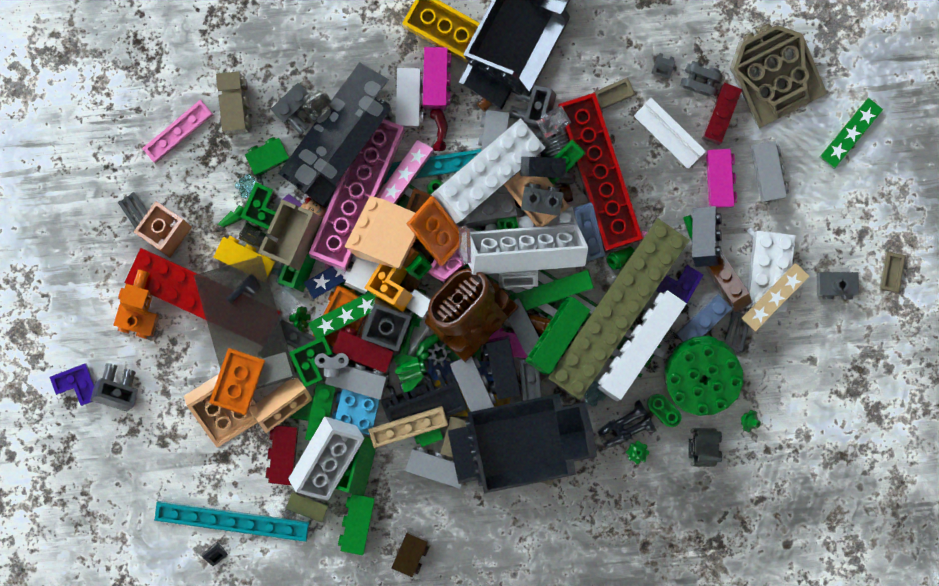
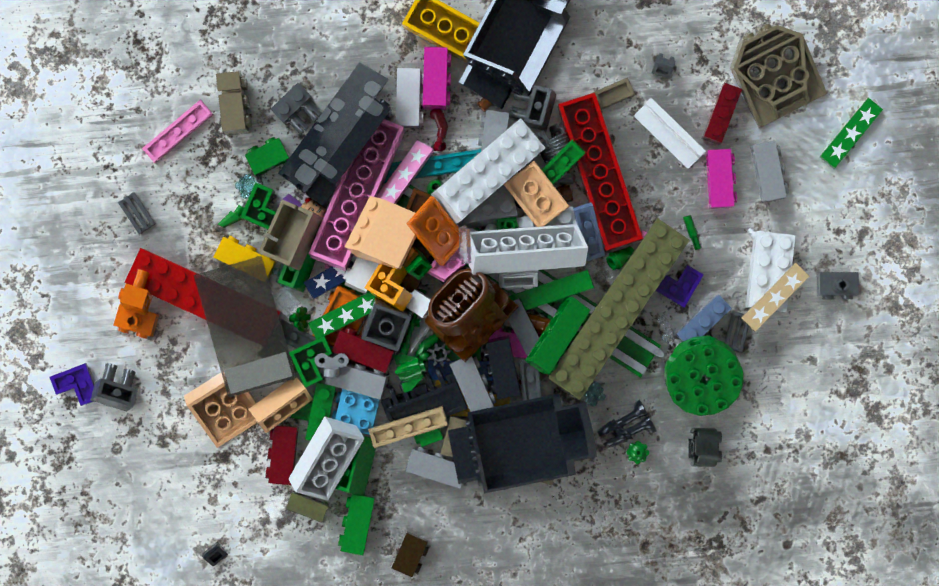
(162, 229): nougat slope -> none
(231, 521): teal tile -> none
(237, 381): orange tile -> none
(249, 285): black bar -> none
(252, 235): clear smoke piece -> none
(316, 103): clear smoke head -> none
(542, 200): dark grey brick -> none
(543, 167): black brick -> none
(553, 121): clear brick -> none
(641, 346): white brick -> none
(664, 410): green brick -> none
(695, 70): dark grey brick -> none
(706, 236): brick -> none
(730, 284): brick -> none
(750, 421): green plant -> none
(892, 272): dark tan tile -> none

